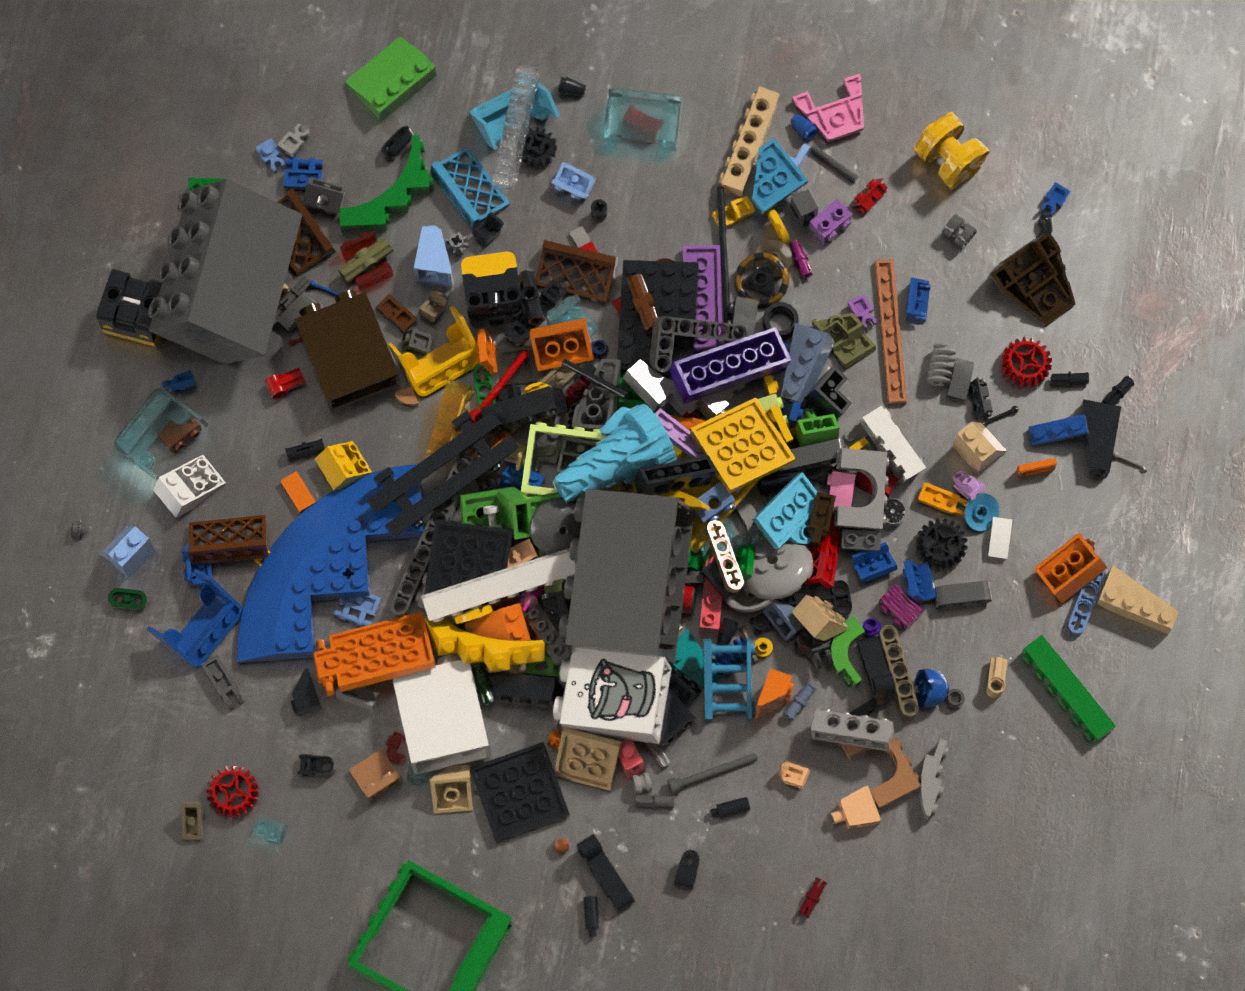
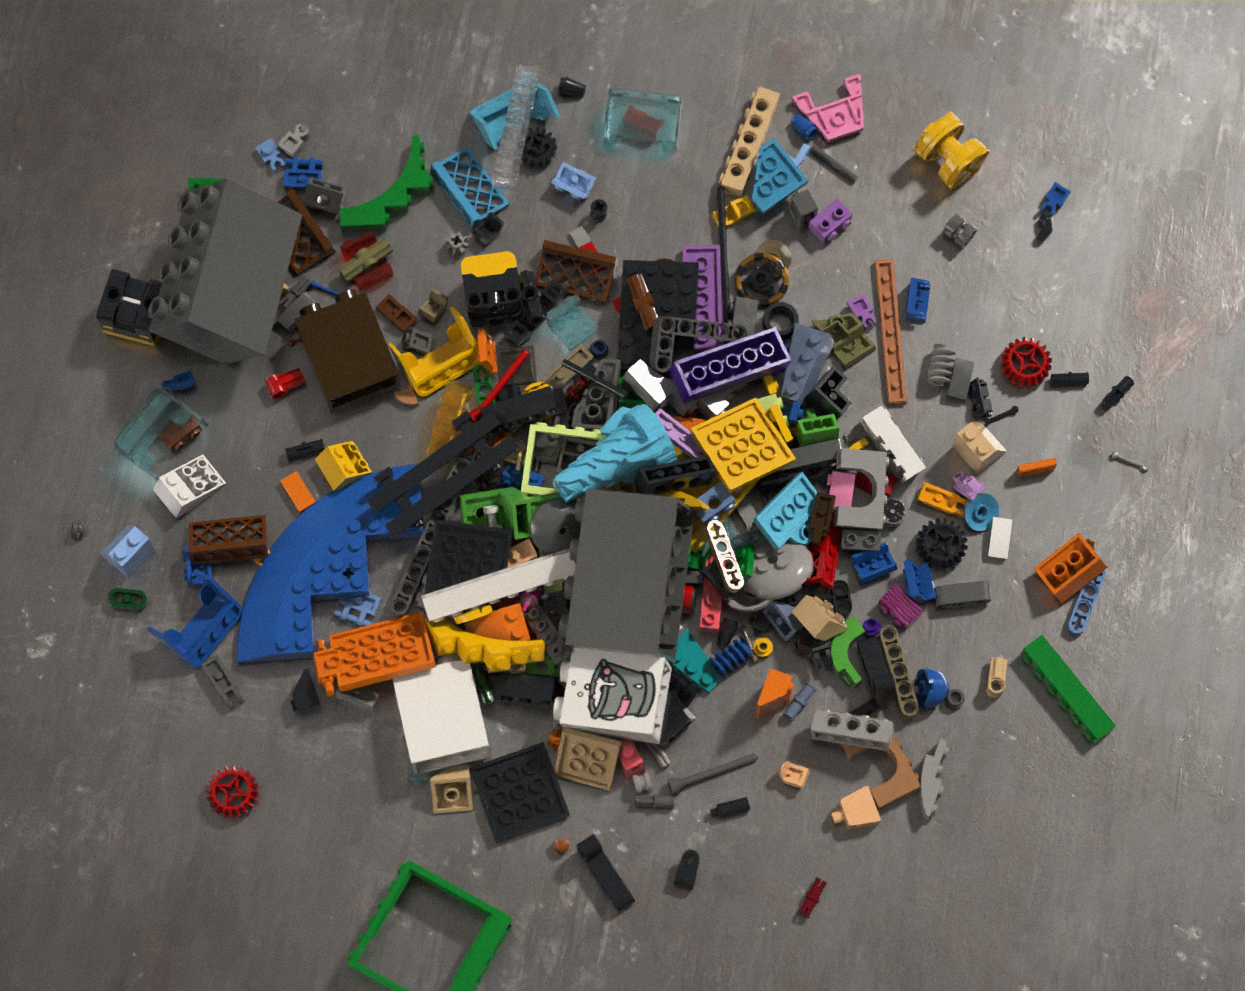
(192, 820): dark tan slope -> none
(270, 830): clear light blue bracket -> none
(312, 766): black piece -> none
(375, 775): medium nougat bracket -> none
(391, 77): bright green slope -> none
(393, 743): clear red bracket -> none
(397, 141): black plate -> none
(432, 258): light blue slope -> none
(560, 342): orange slope -> none
(591, 915): black cylinder -> none
(711, 669): dark azure fence -> none
(779, 227): yellow tile -> none
(800, 259): magenta pin -> none
(875, 190): red hinge -> none
(1036, 279): dark brown wedge -> none
(1058, 430): blue plate -> none
(1100, 442): black slope -> none
(1135, 602): tan wedge -> none

